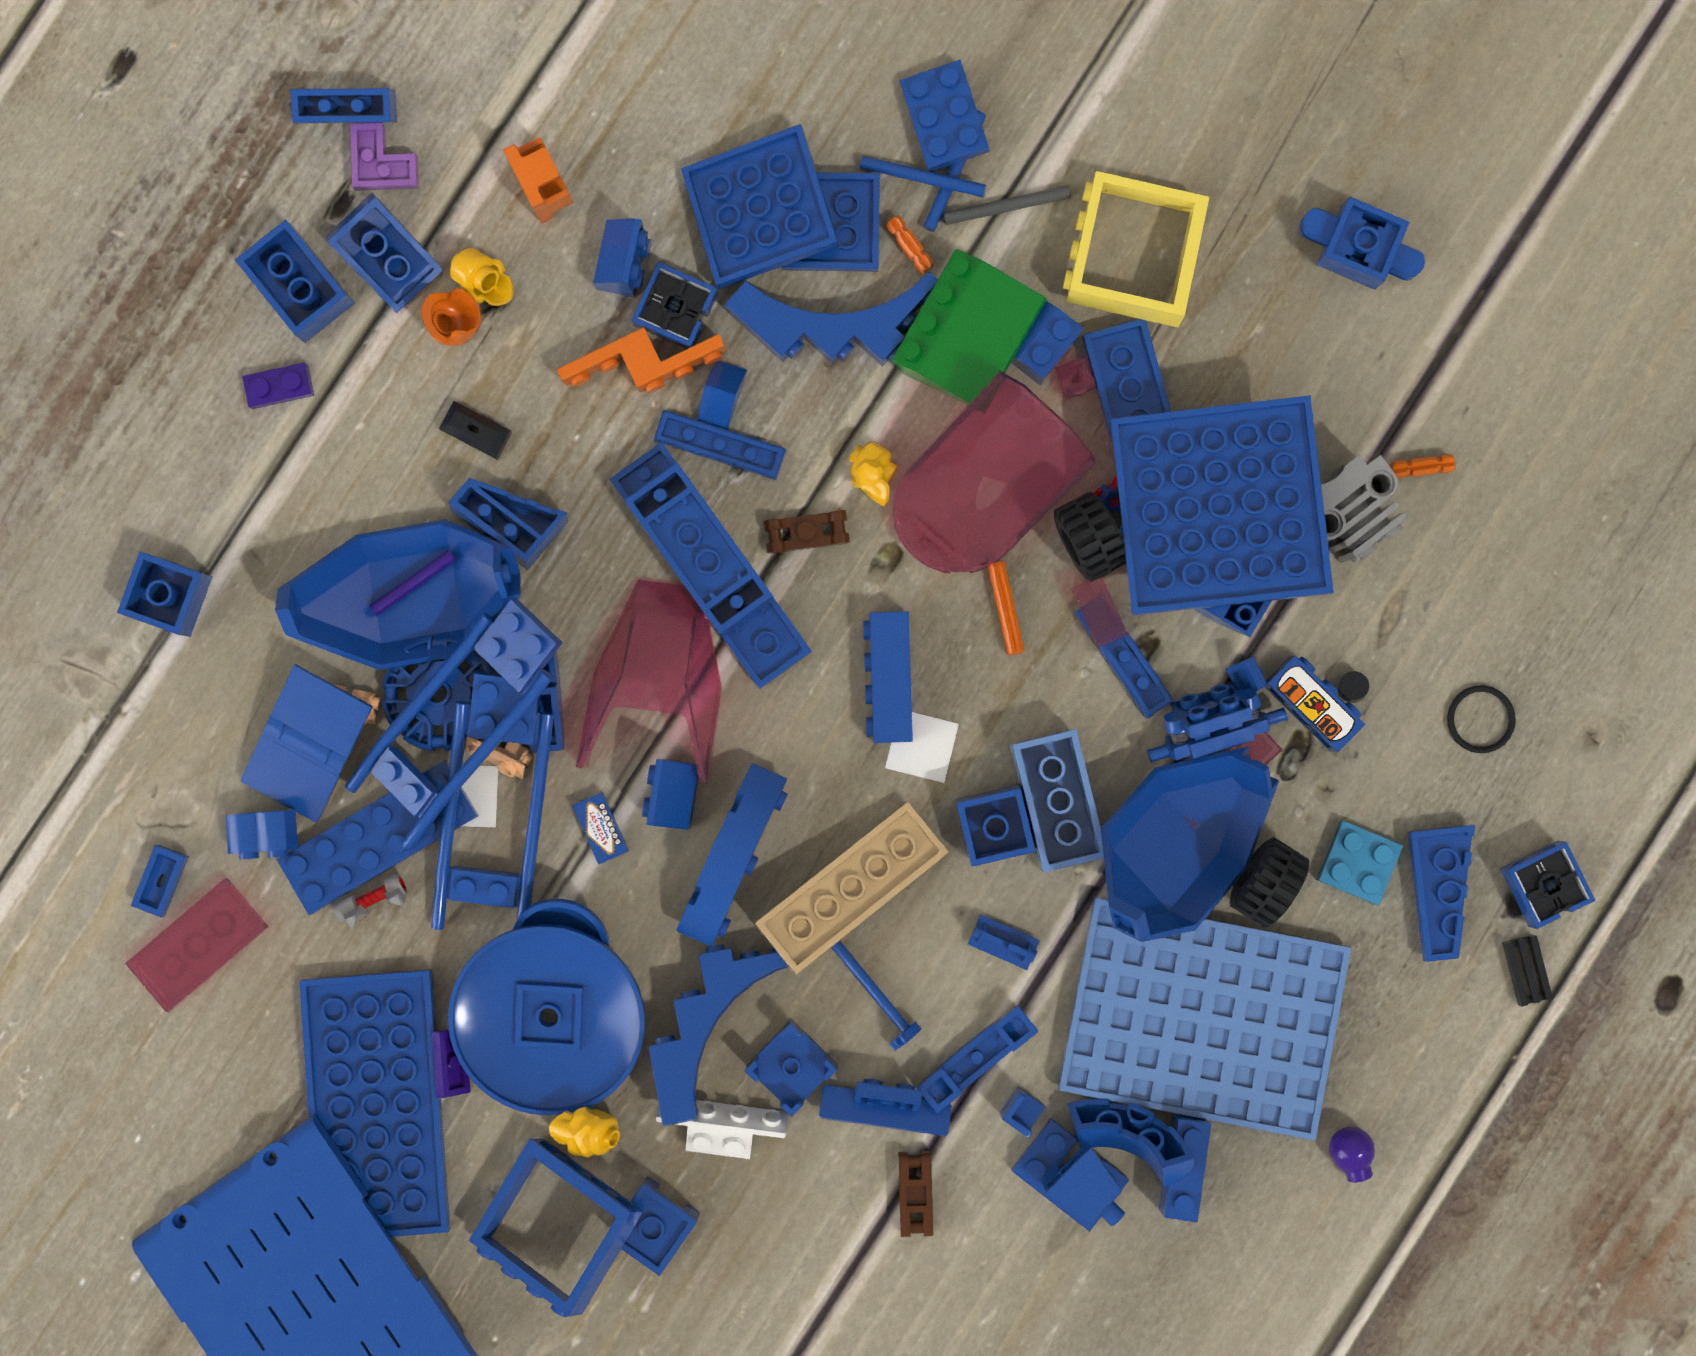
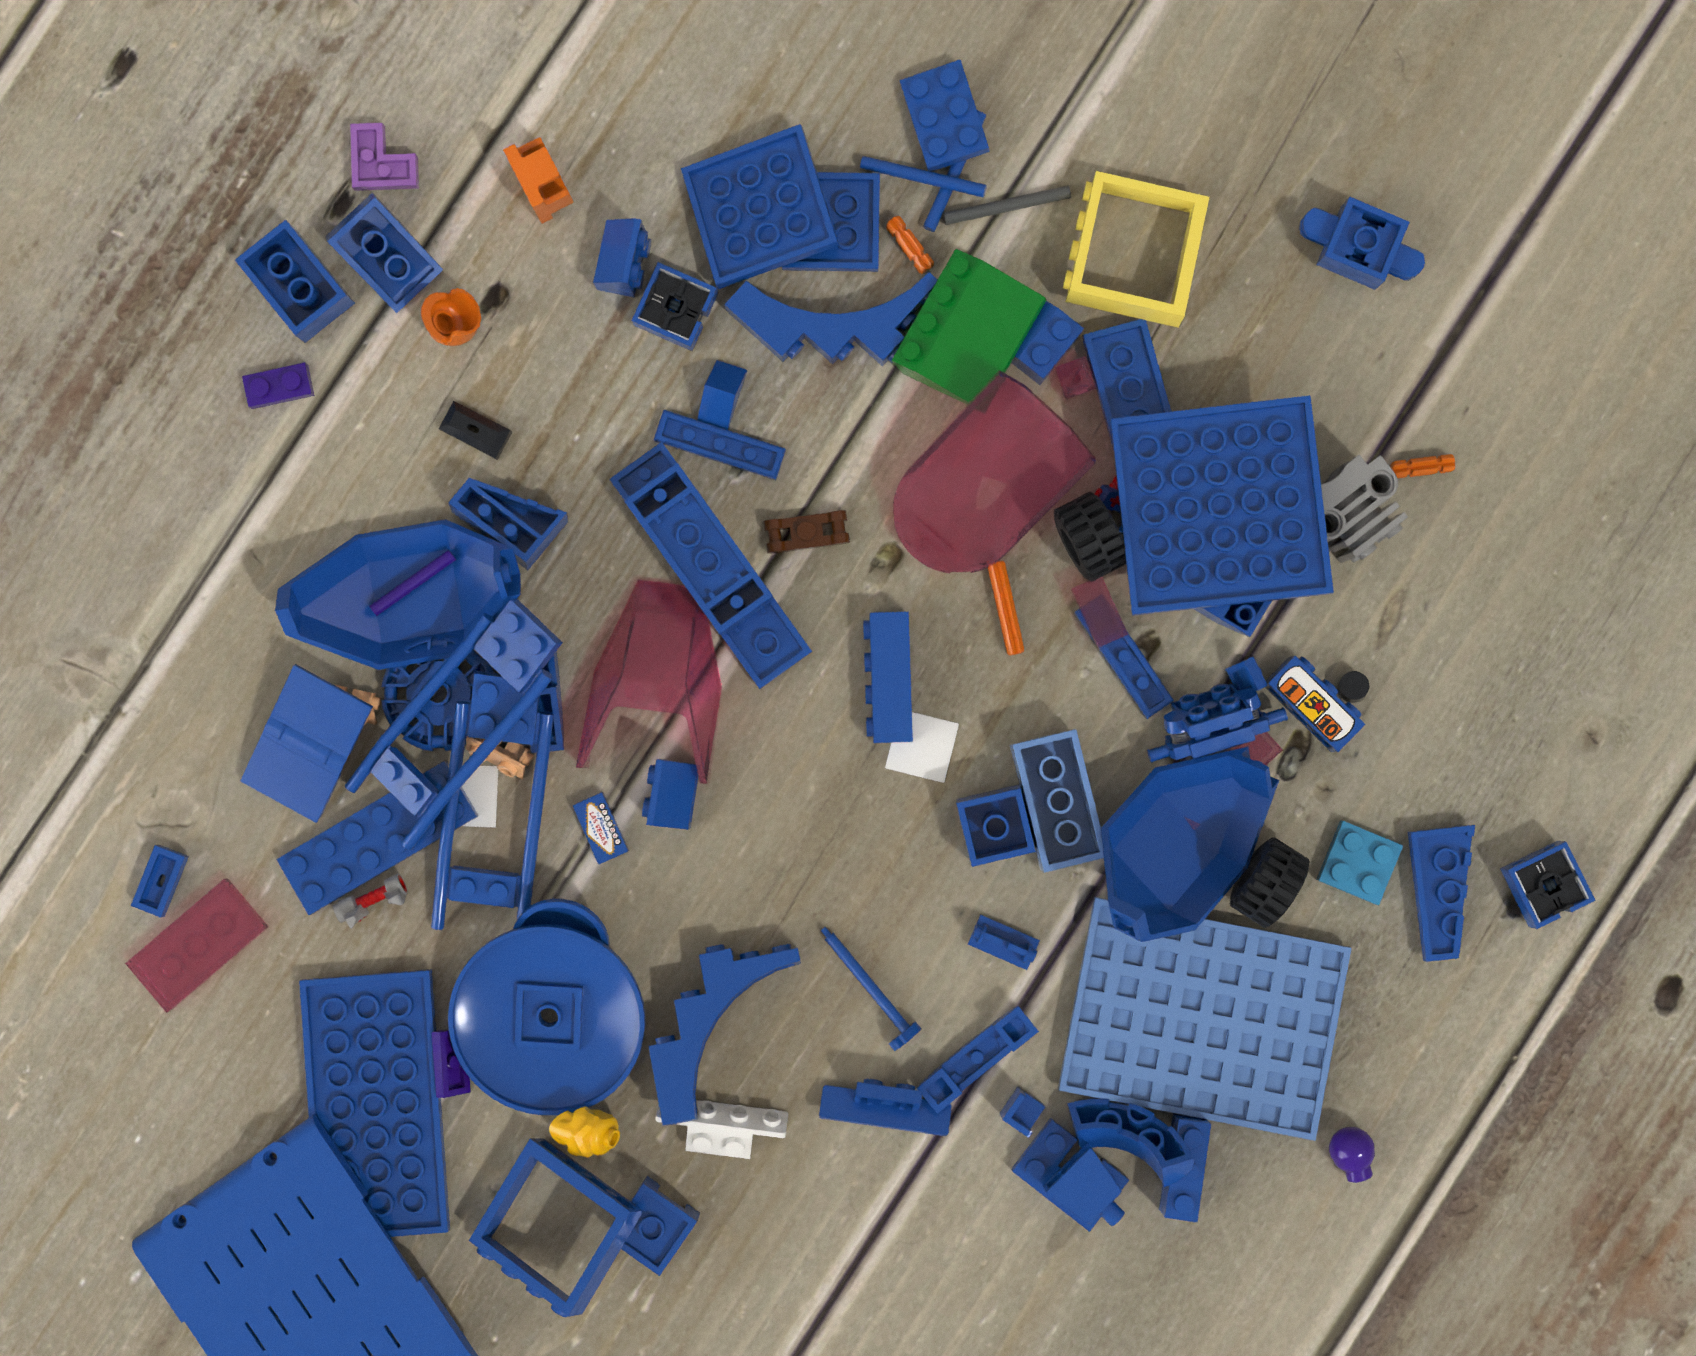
(164, 594): blue brick -> none
(261, 833): blue brick -> none
(344, 105): blue brick -> none
(482, 277): yellow head -> none
(642, 361): orange bracket -> none
(732, 855): blue brick -> none
(791, 1066): blue panel -> none
(851, 888): tan plate -> none
(872, 471): yellow head -> none
(915, 1194): reddish brown plate -> none
(1511, 715): black tyre -> none
(1536, 954): black tile -> none

